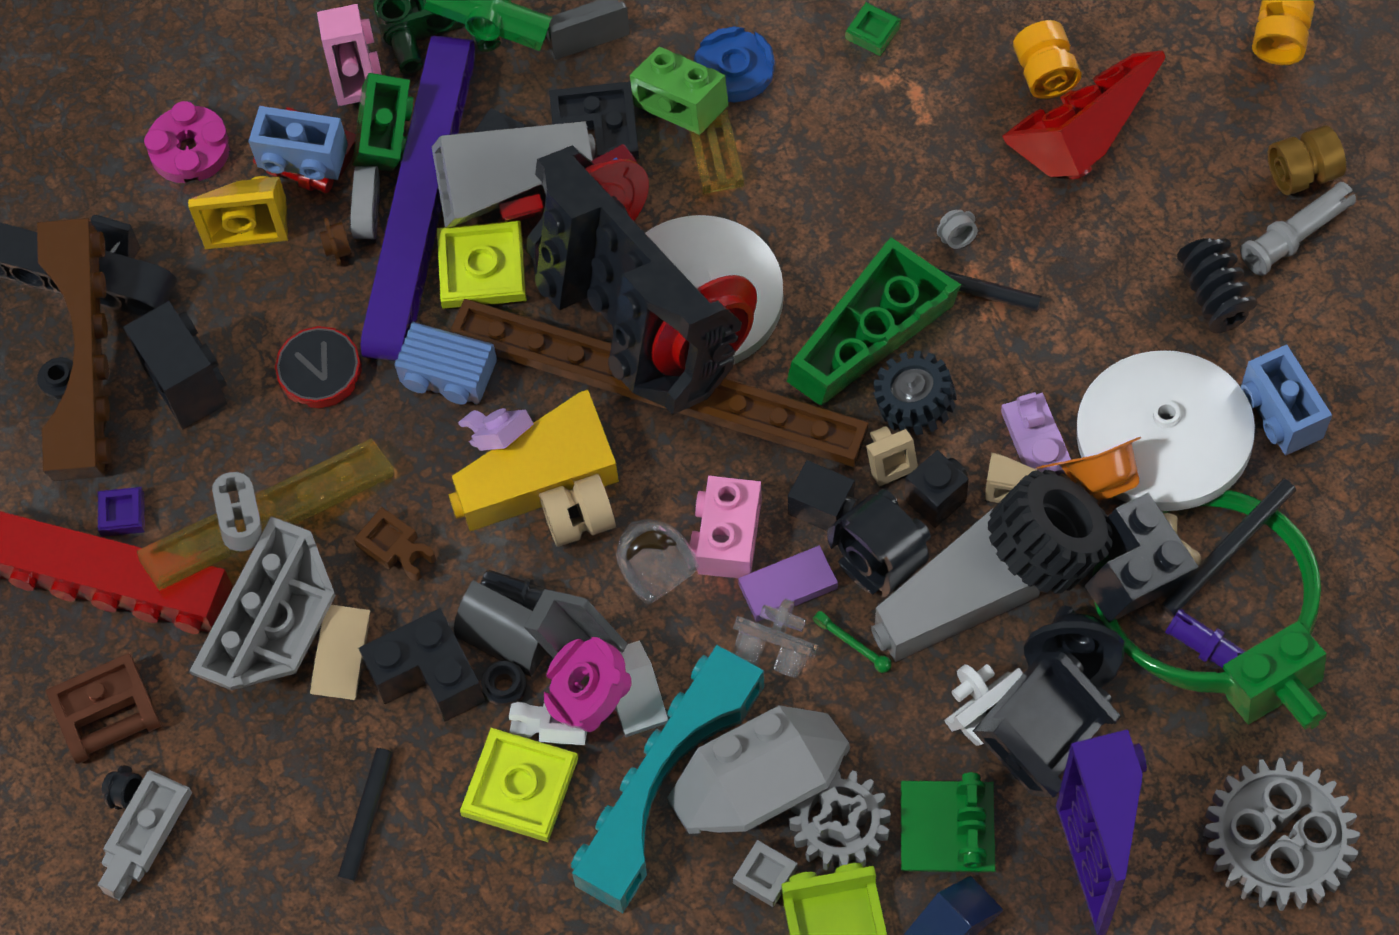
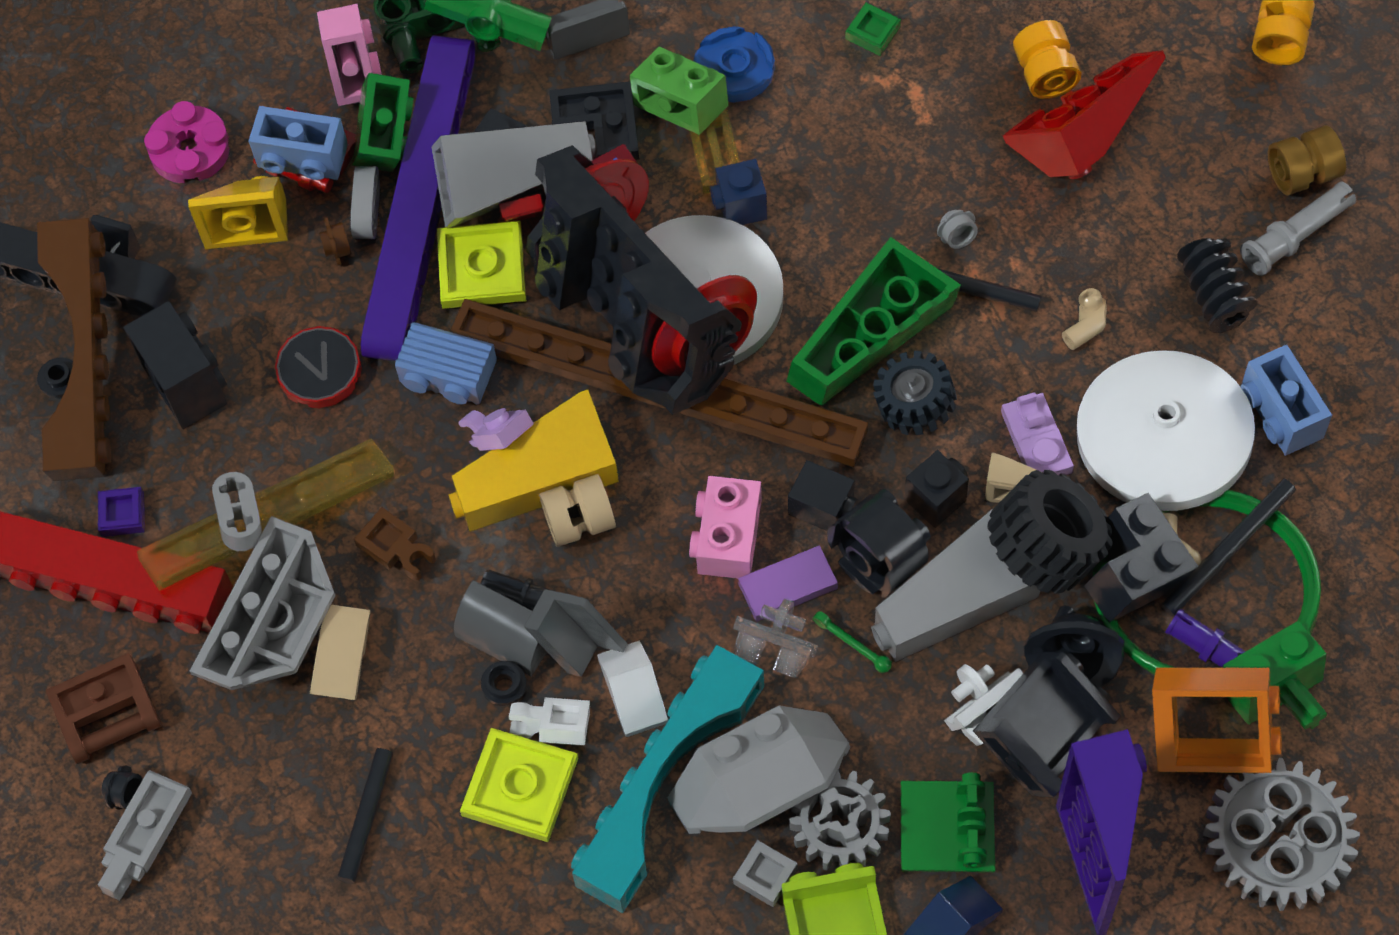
(420, 656): black brick -> none
(605, 687): dark pink plate -> none
(654, 558): clear piece -> none
(740, 192): none -> dark blue brick
(891, 455): tan tile -> none
(1091, 319): none -> tan arm
(1104, 473): orange piece -> none
(1214, 755): none -> orange window

